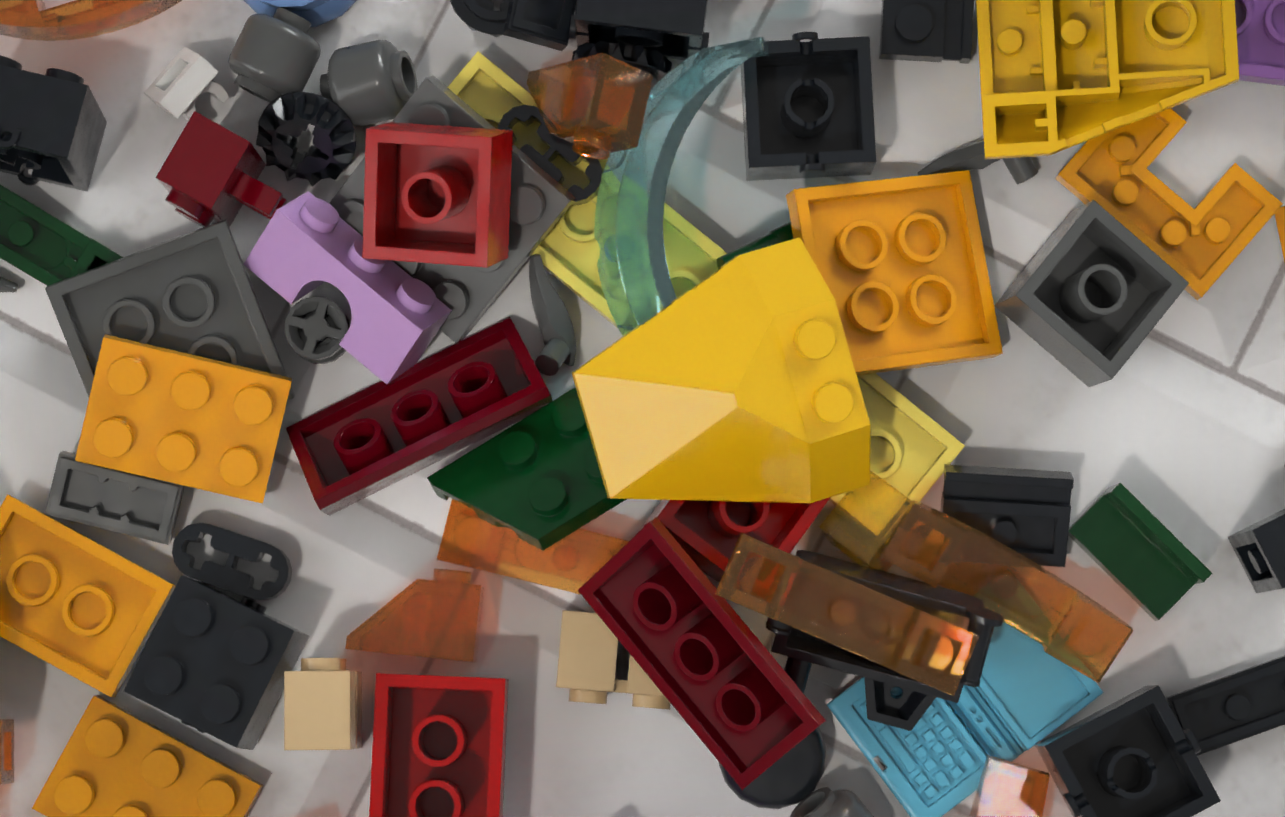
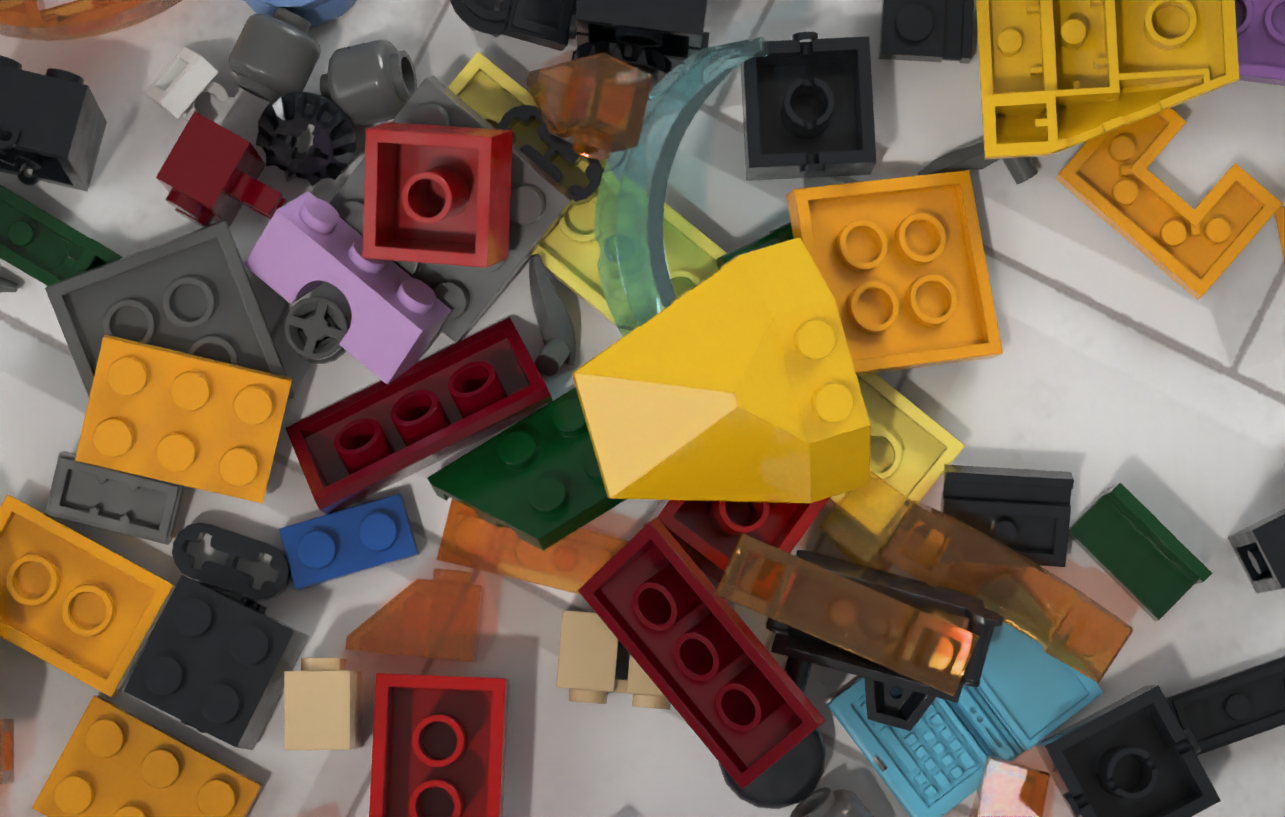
(348, 541): none -> blue plate
(1091, 294): dark grey brick -> none

